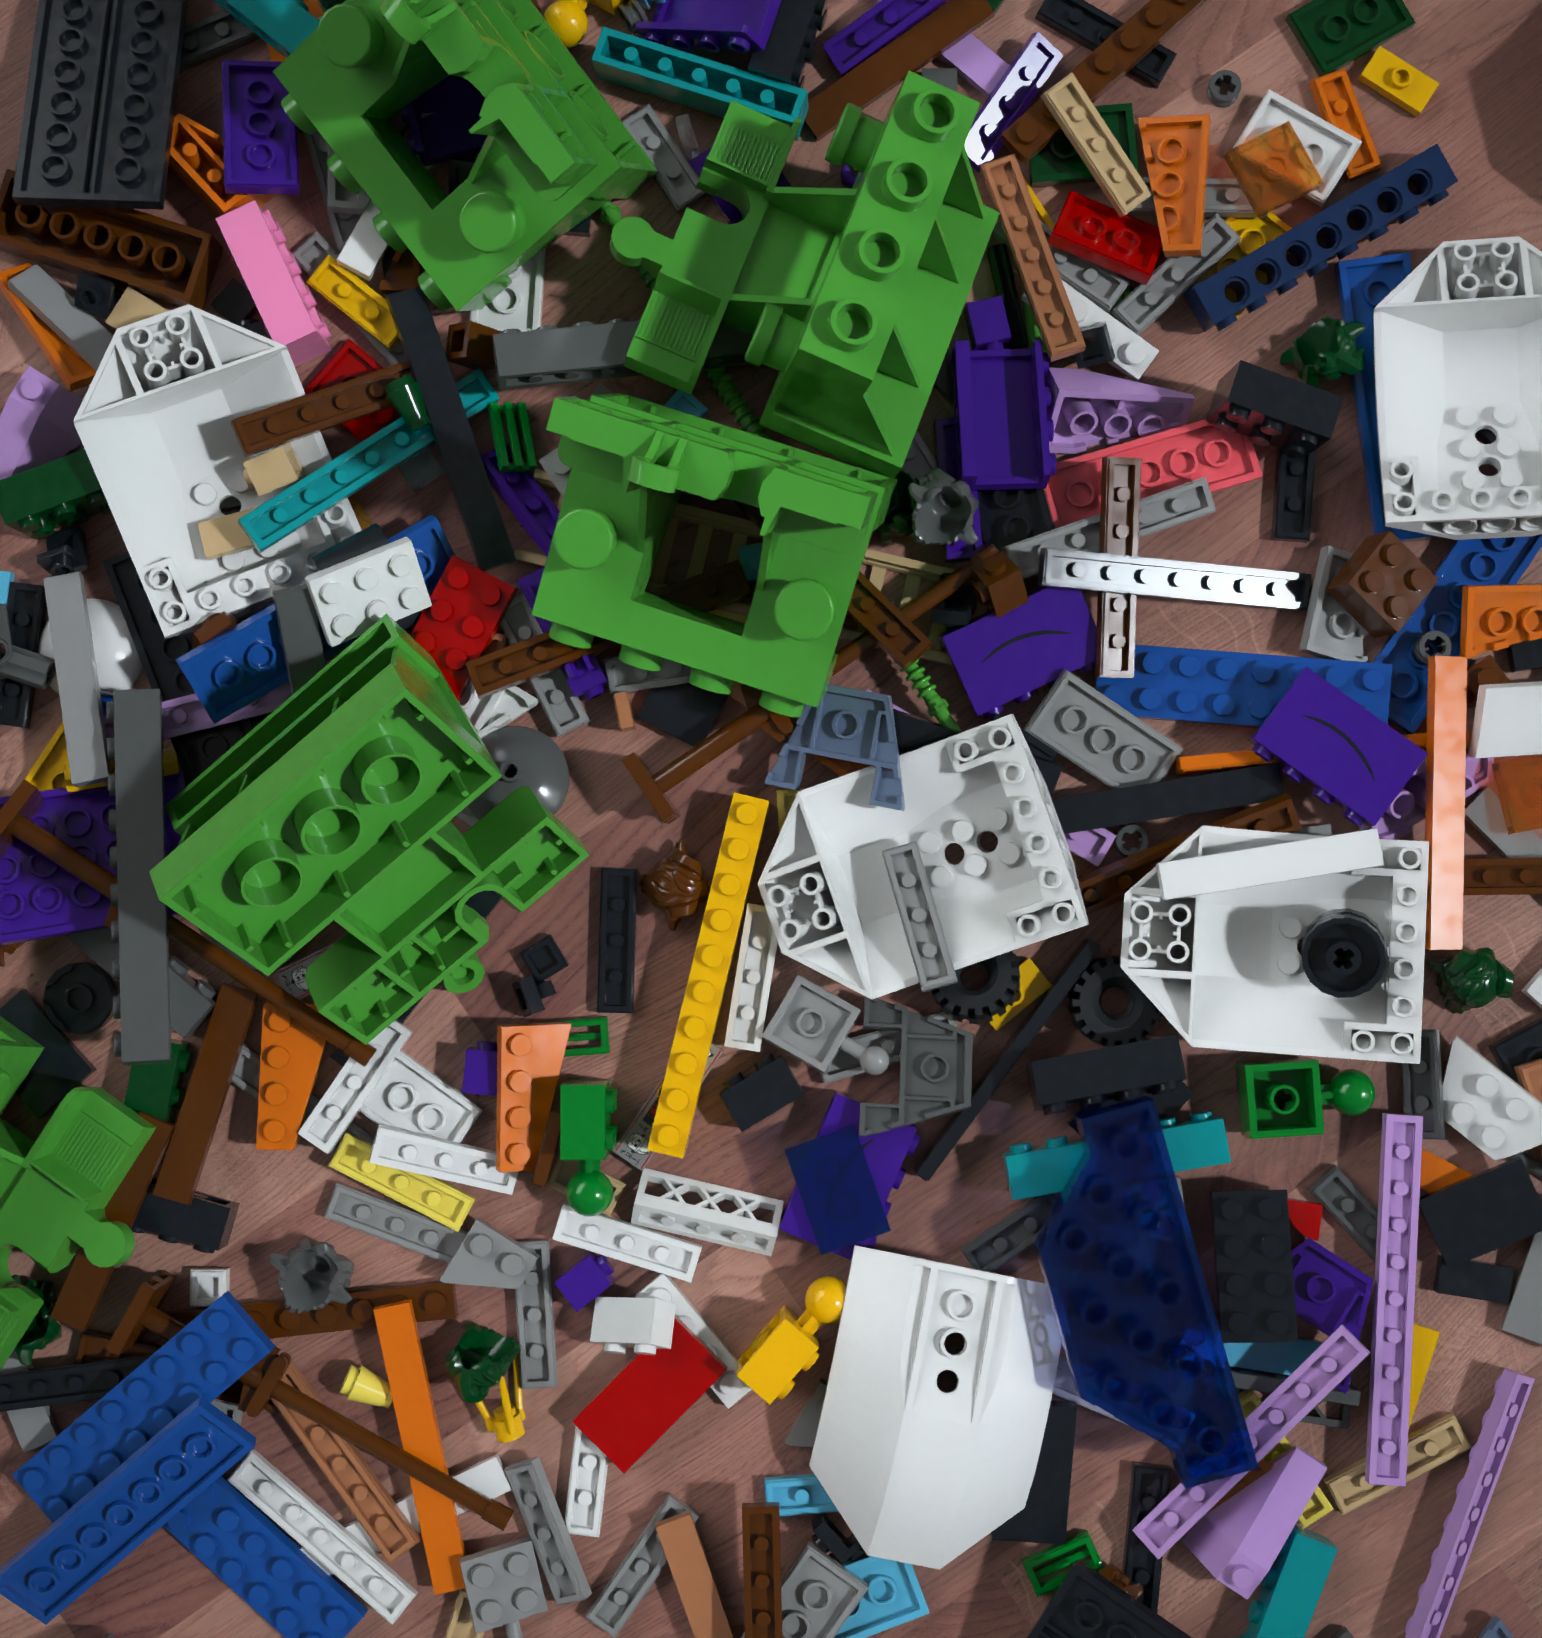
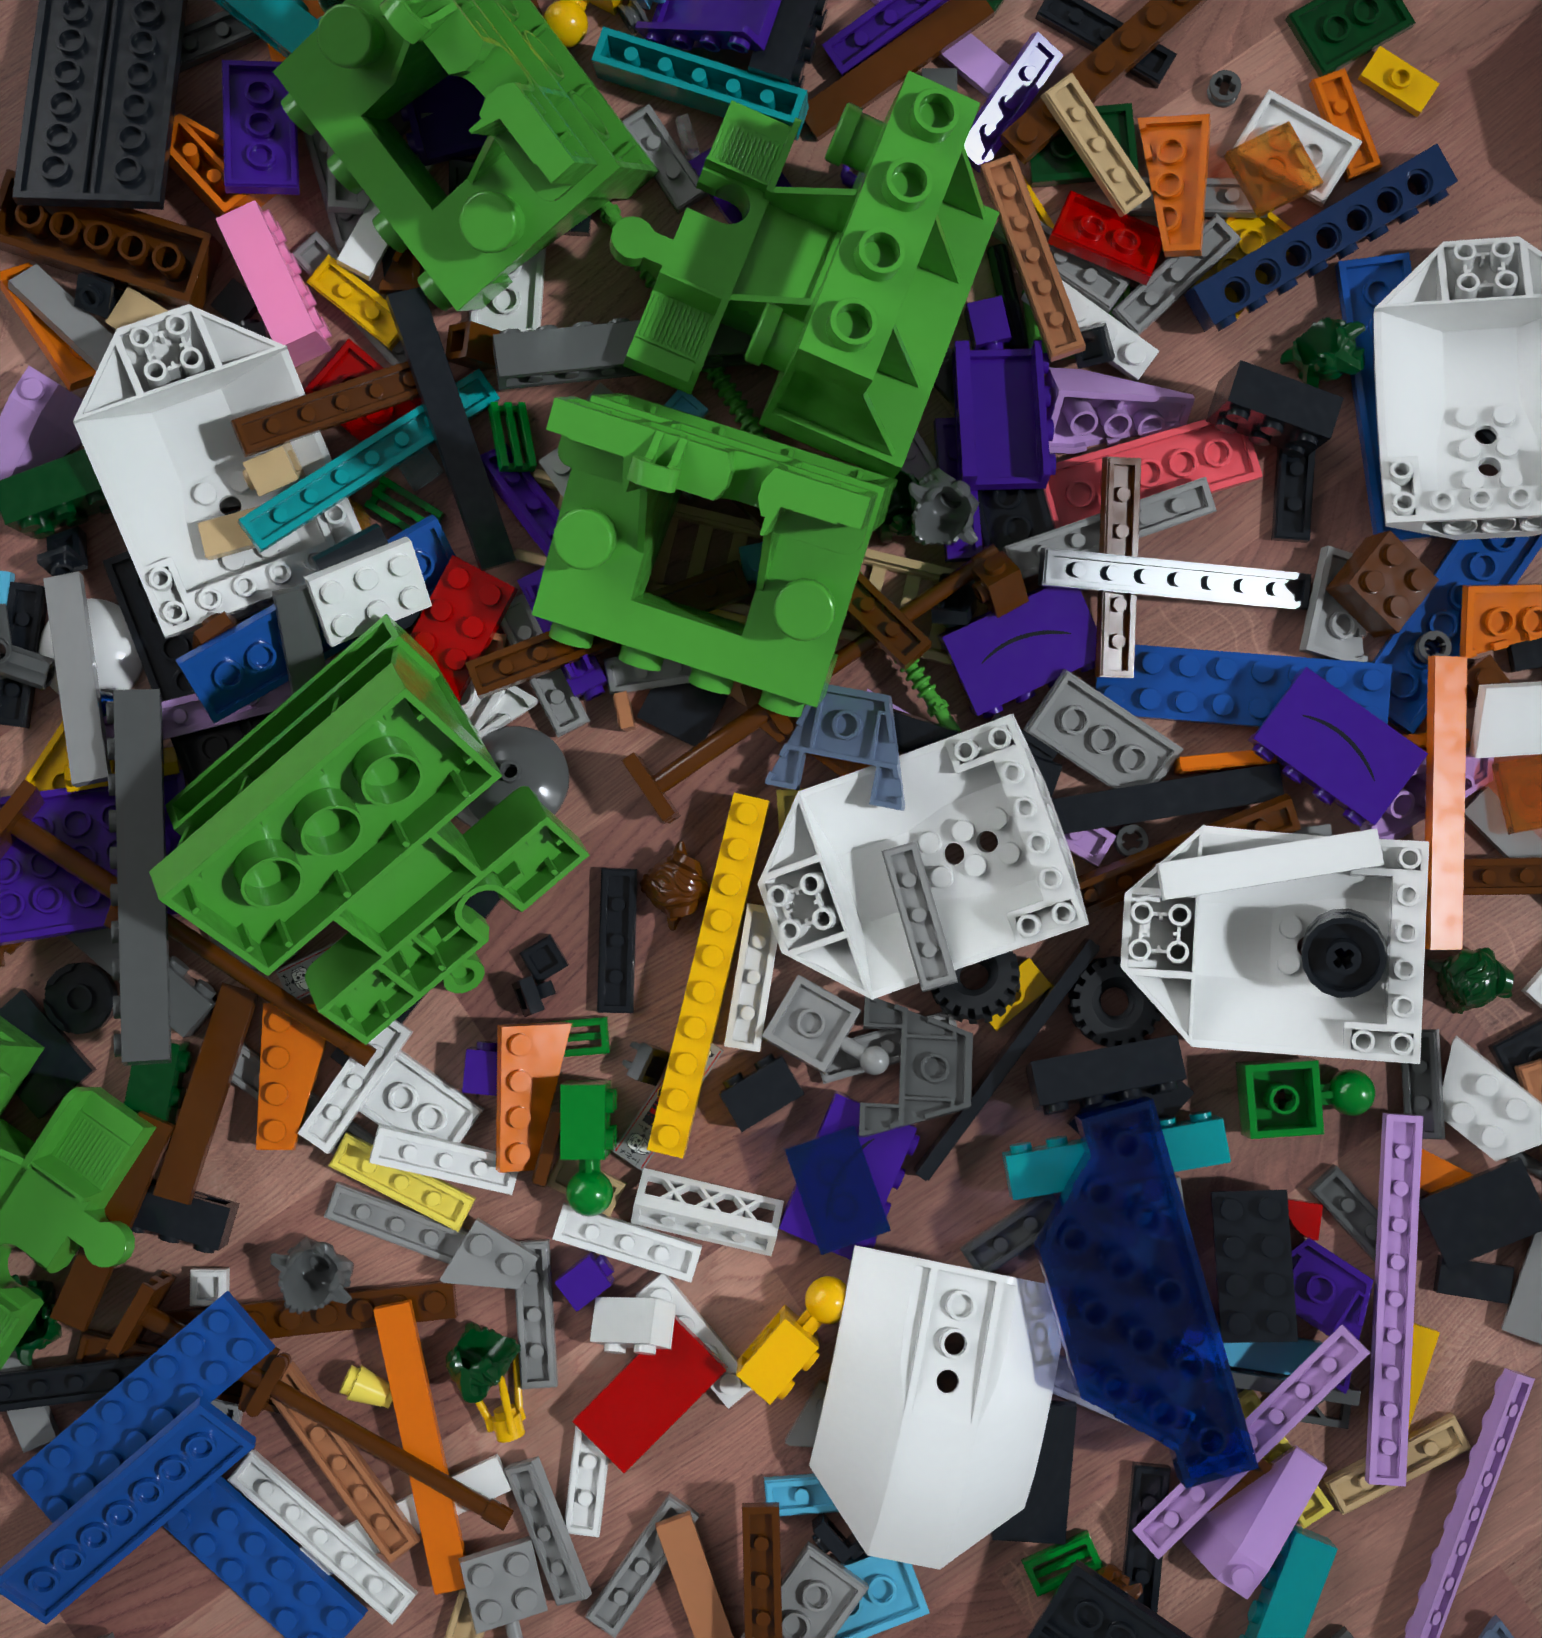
(379, 494): none -> green tile
(408, 402): dark green cone -> none
(647, 1064): none -> black tile

